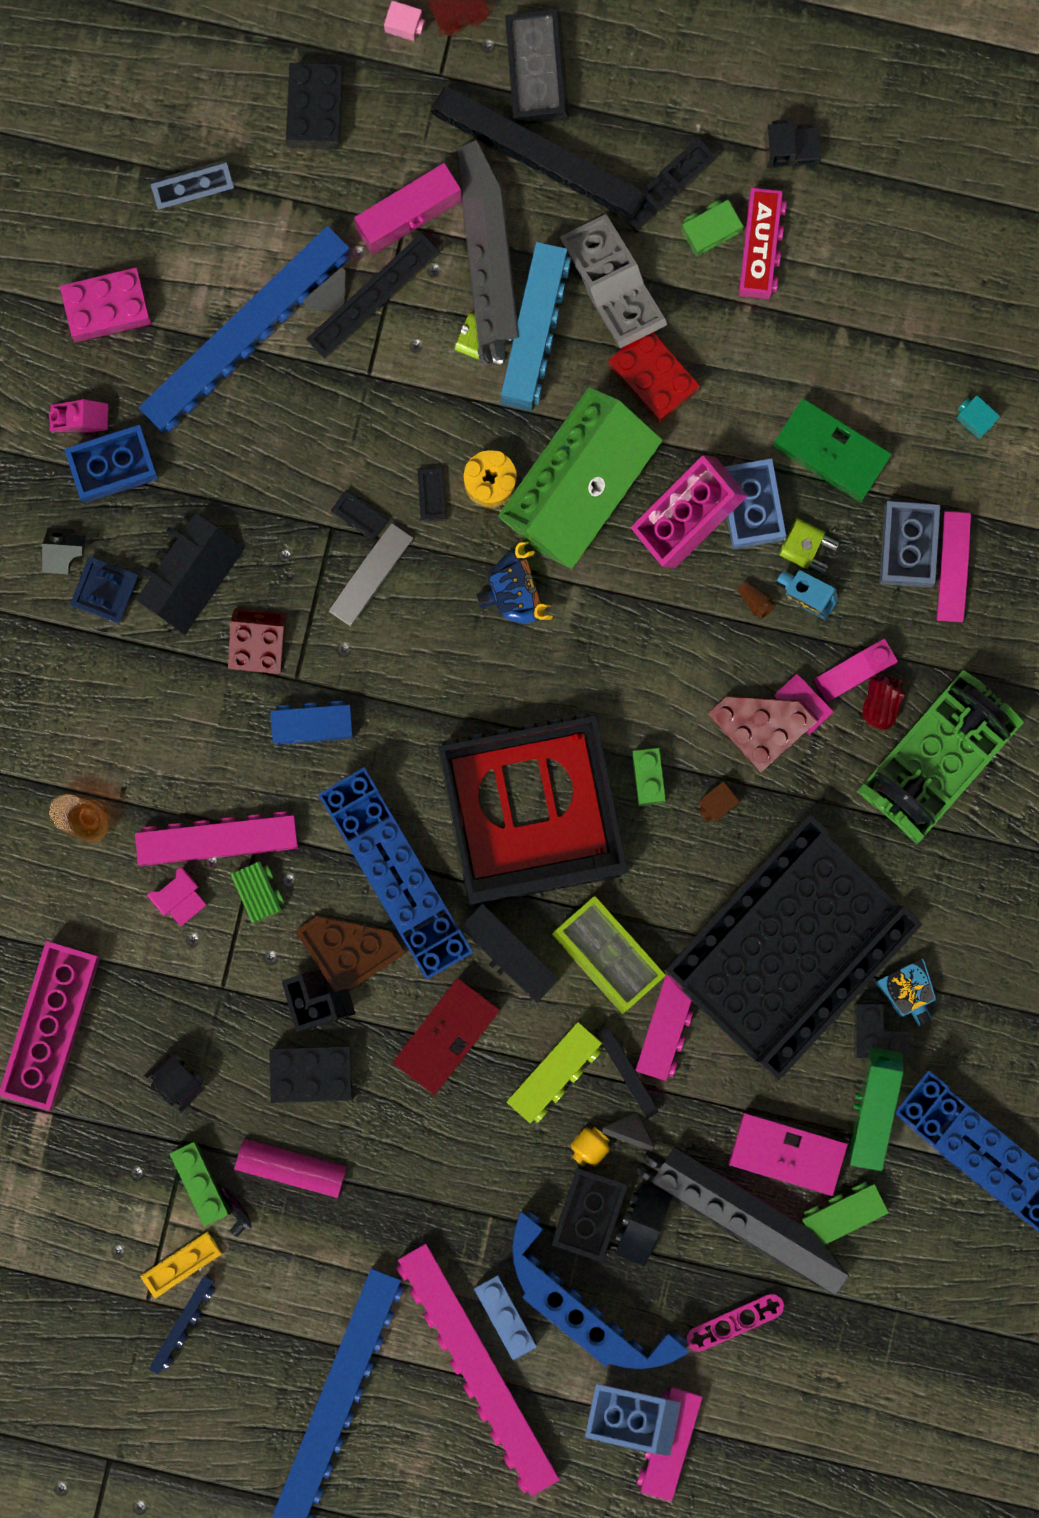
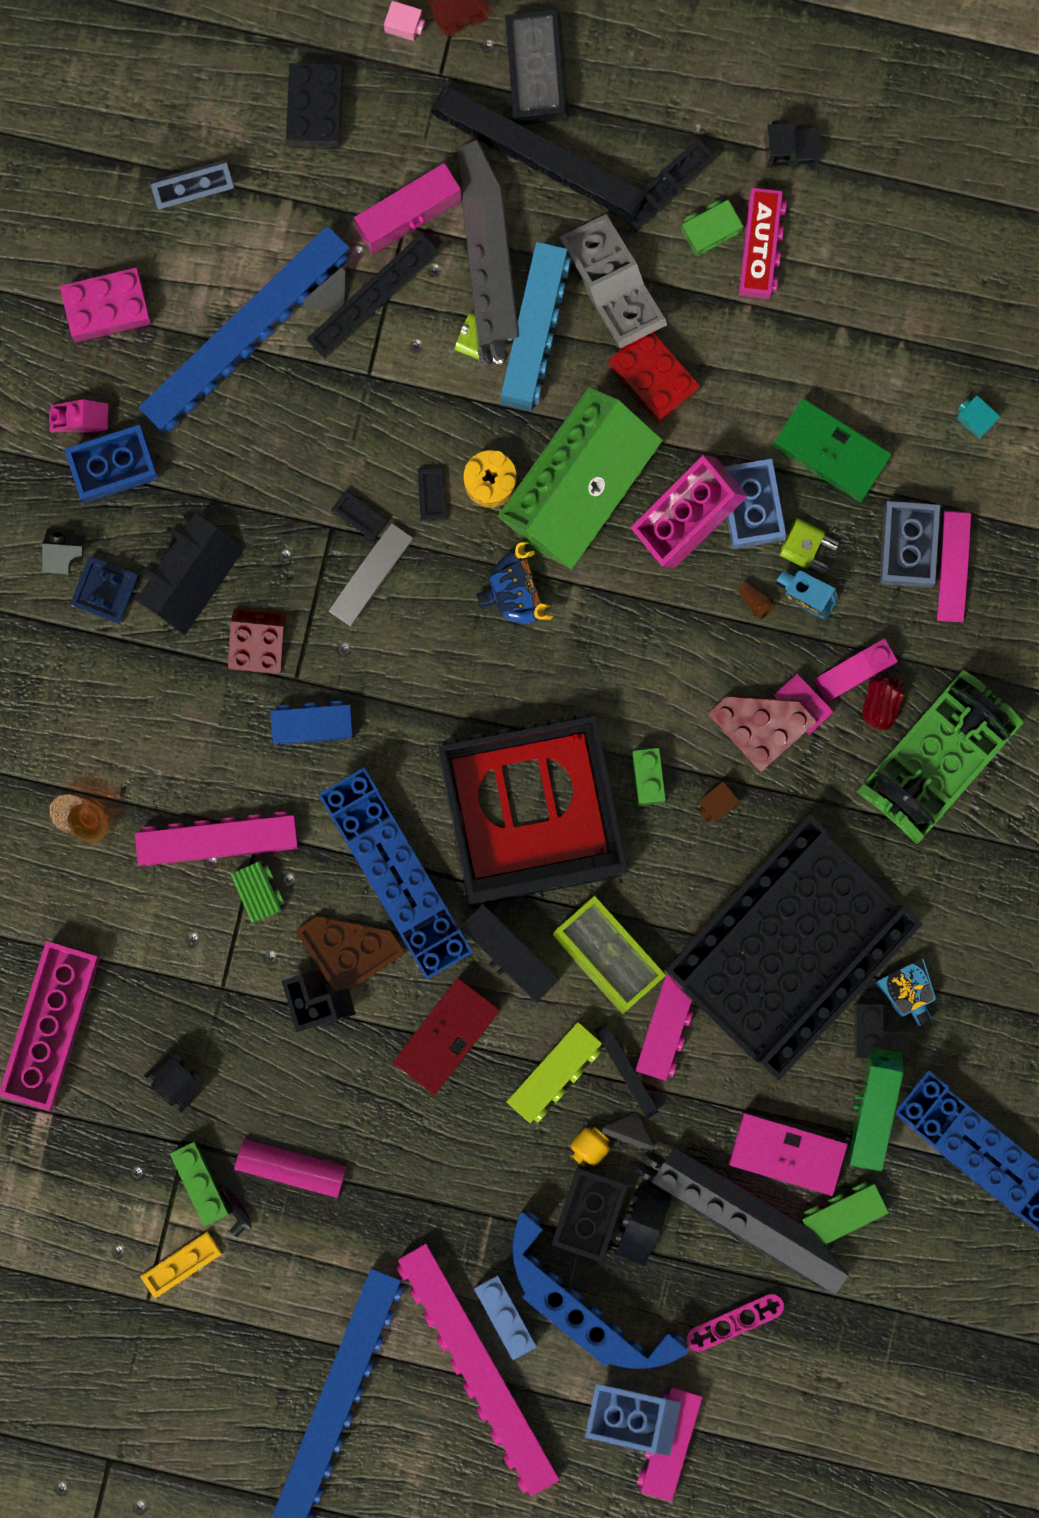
(177, 1335): dark blue plate -> none
(179, 898): dark pink piece -> none
(310, 1074): black brick -> none

